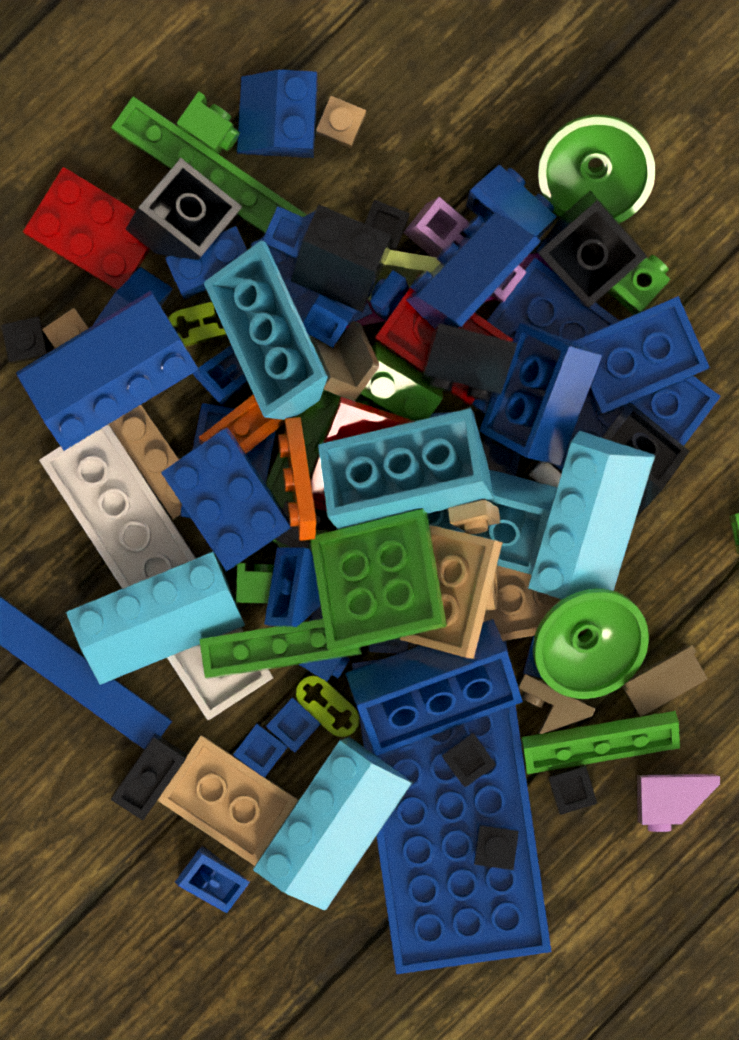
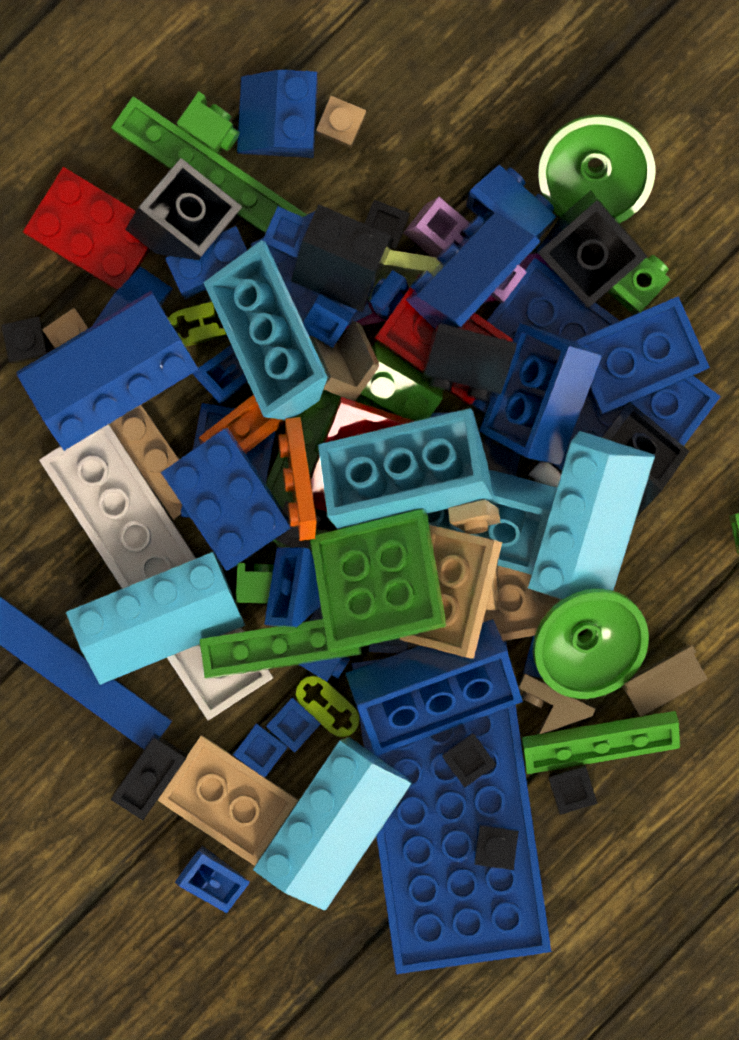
(671, 798): lavender slope -> none

